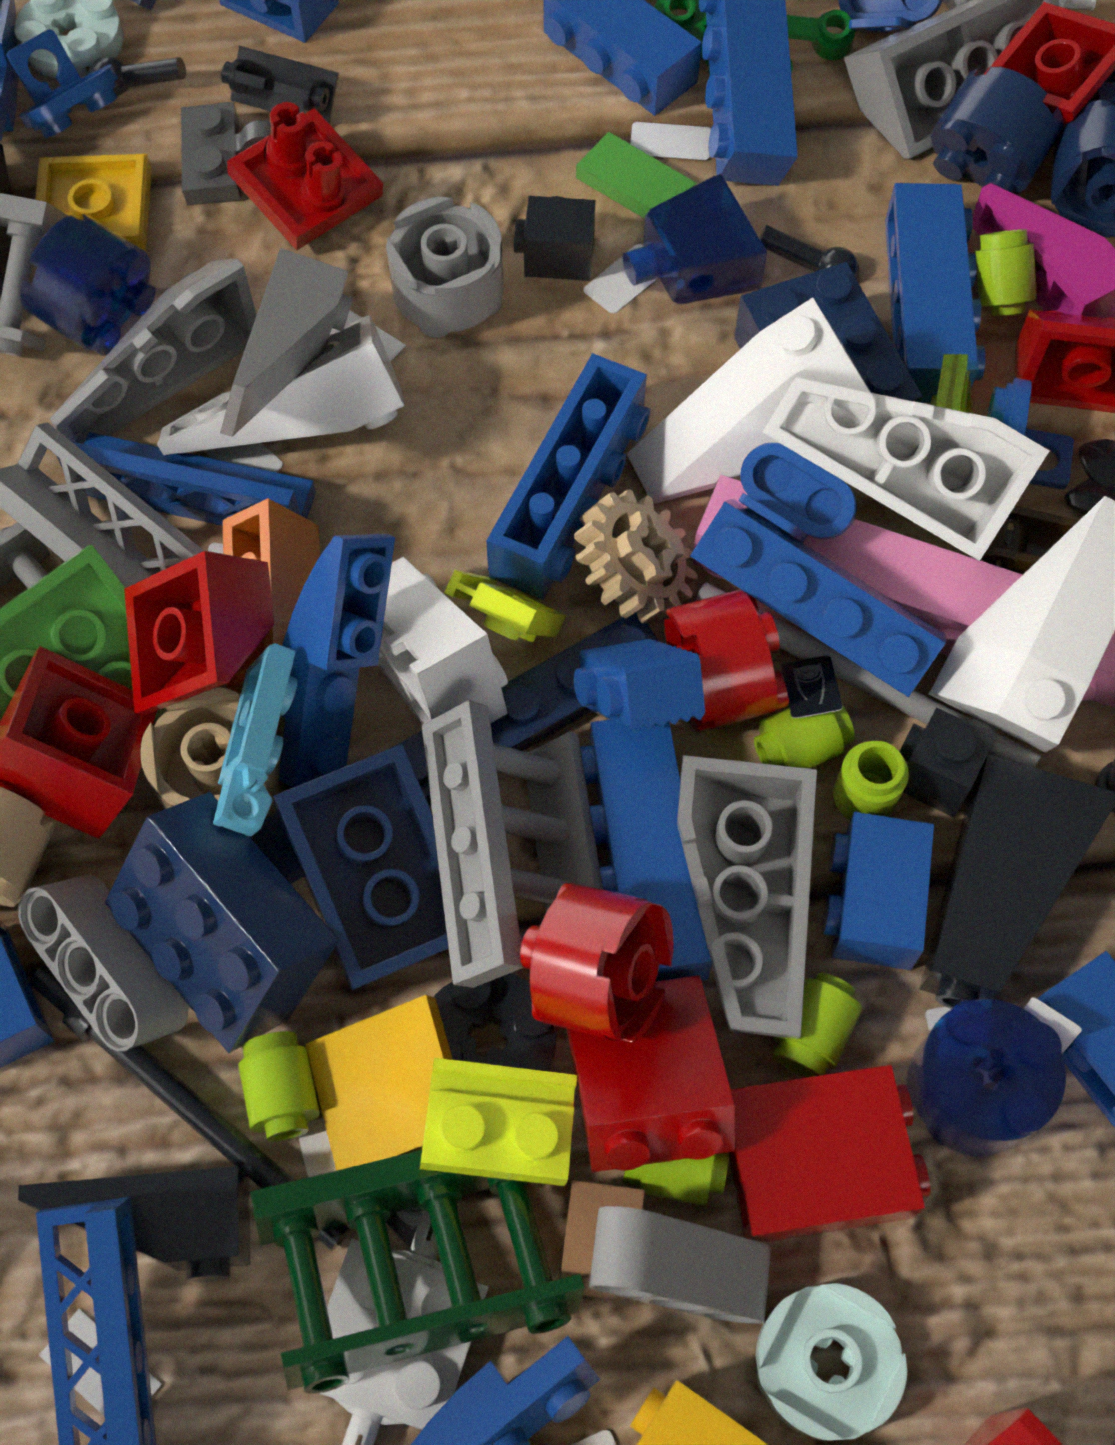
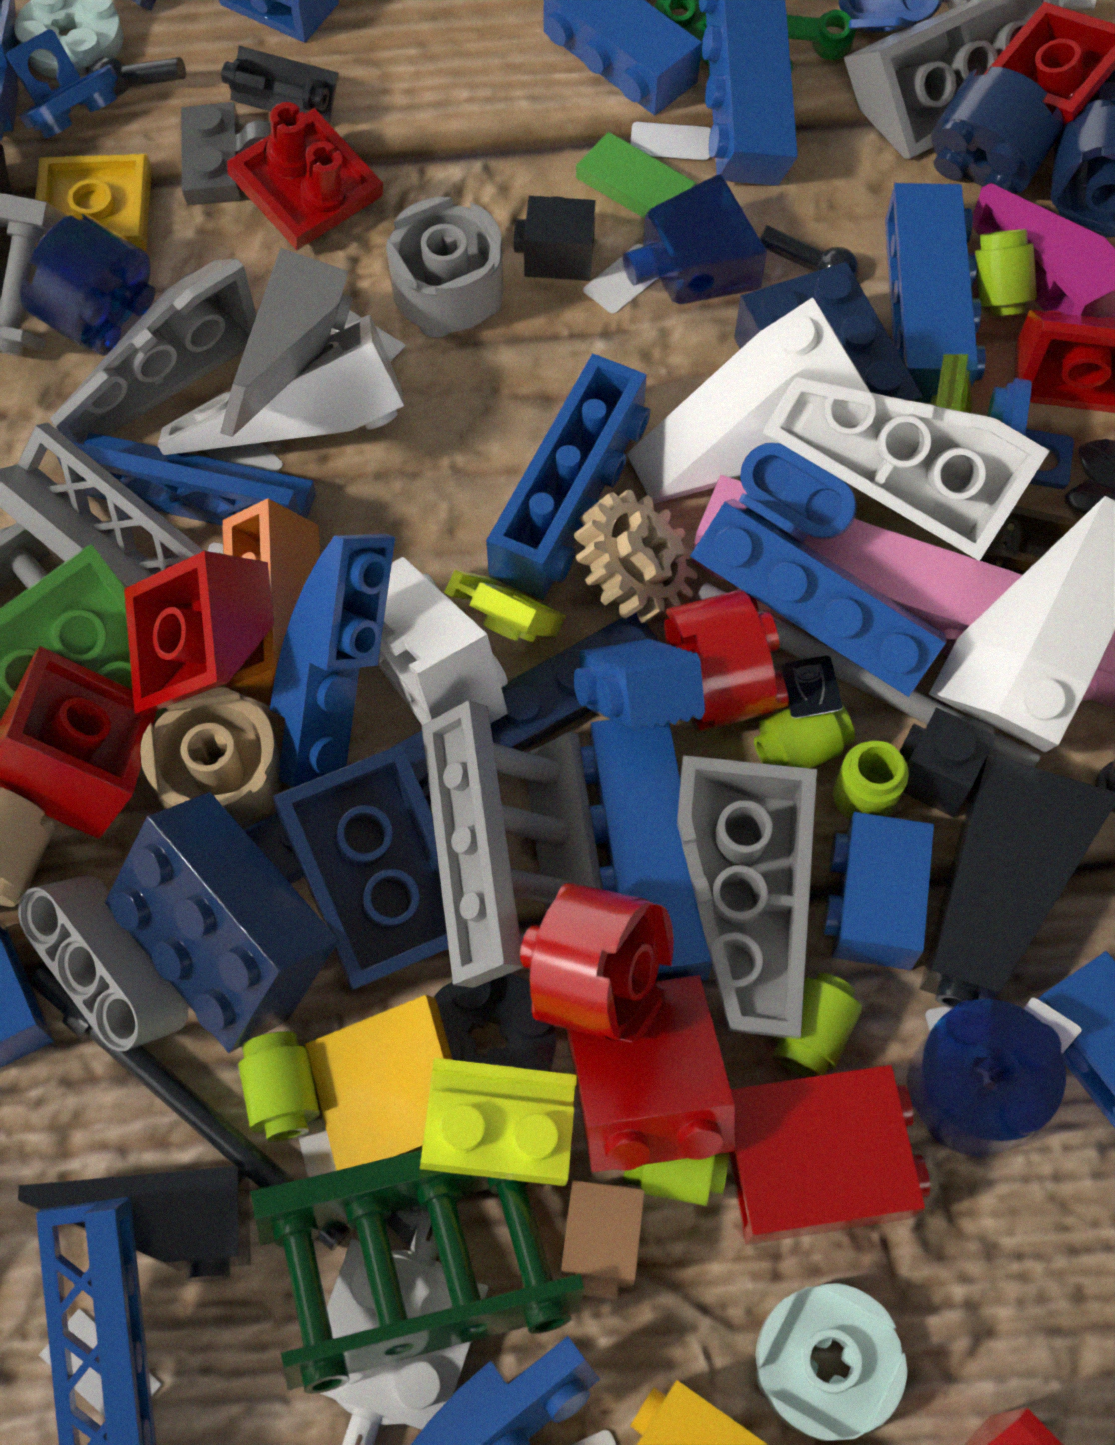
(253, 741): medium azure hinge -> none
(680, 1265): light grey beam -> none

